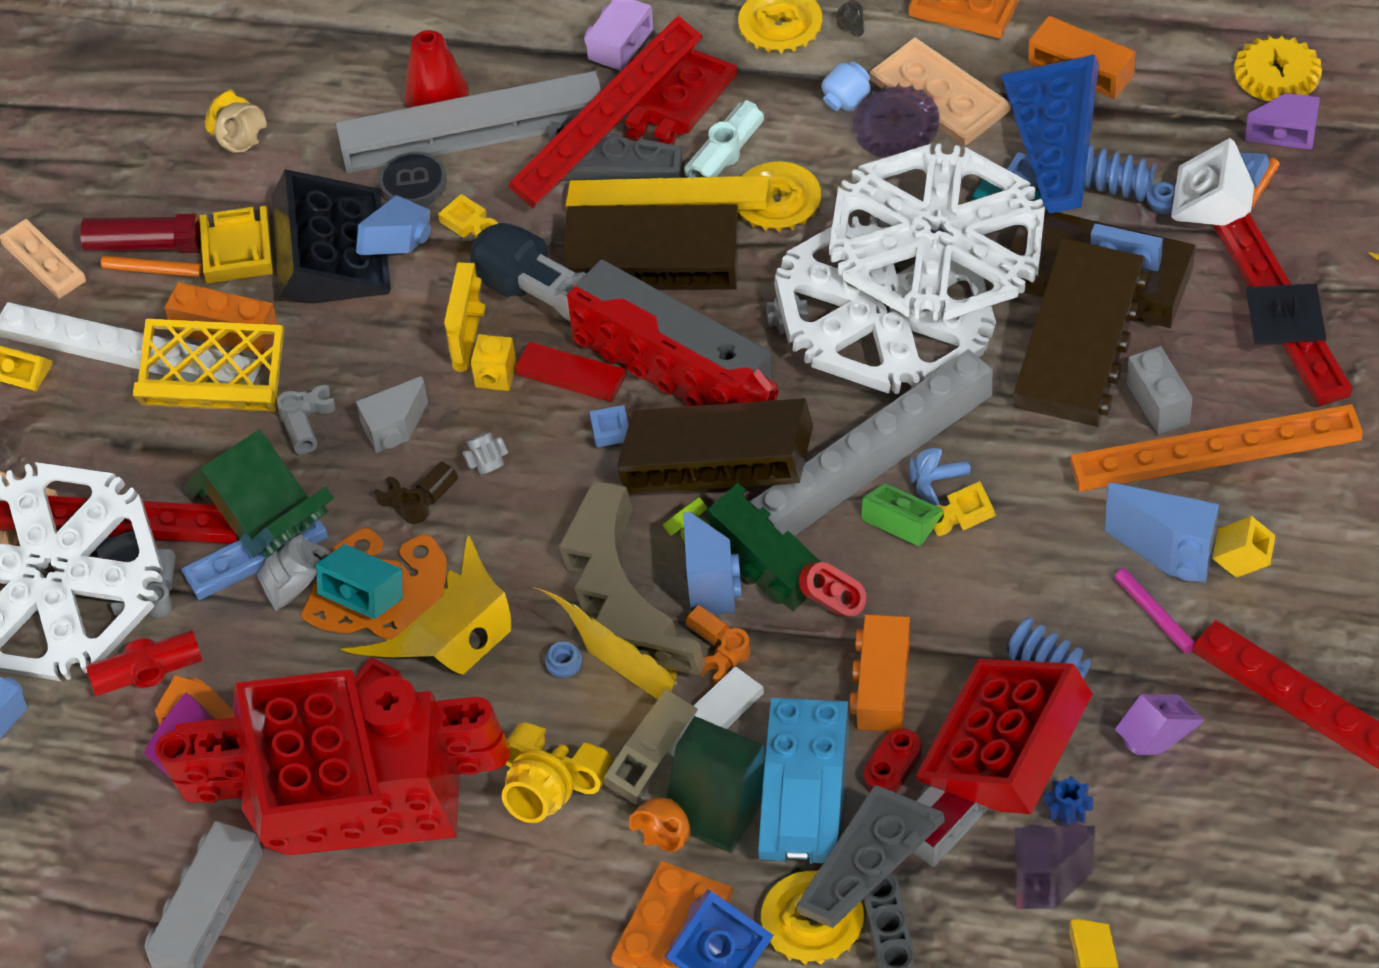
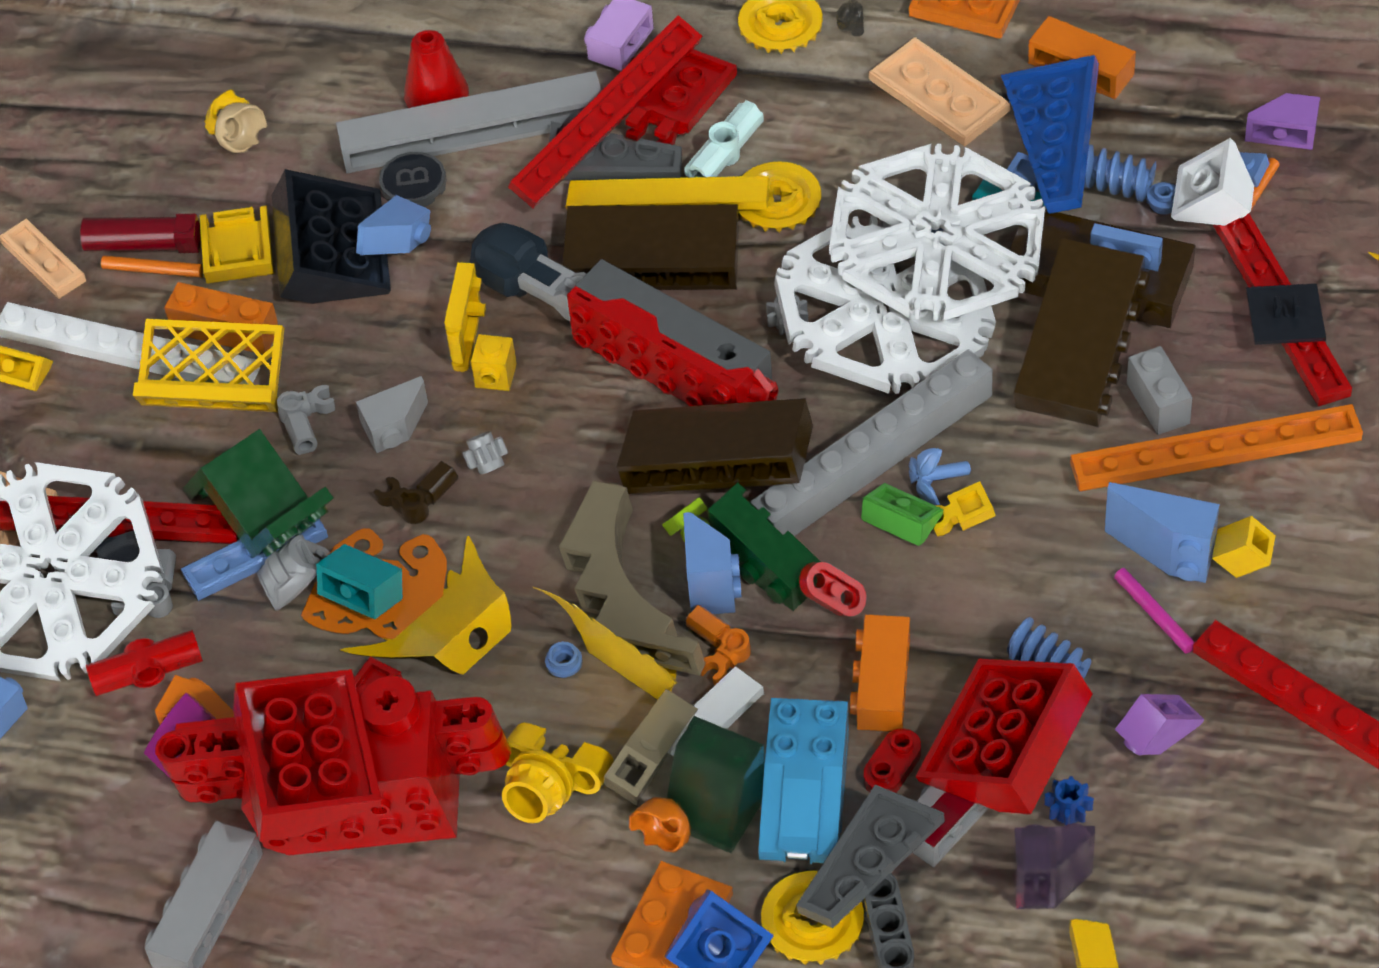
(465, 217): yellow plate -> none
(570, 371): red tile -> none
(609, 425): medium blue plate -> none
(846, 86): light blue head -> none
(915, 128): clear purple gear -> none
(1262, 80): yellow gear -> none

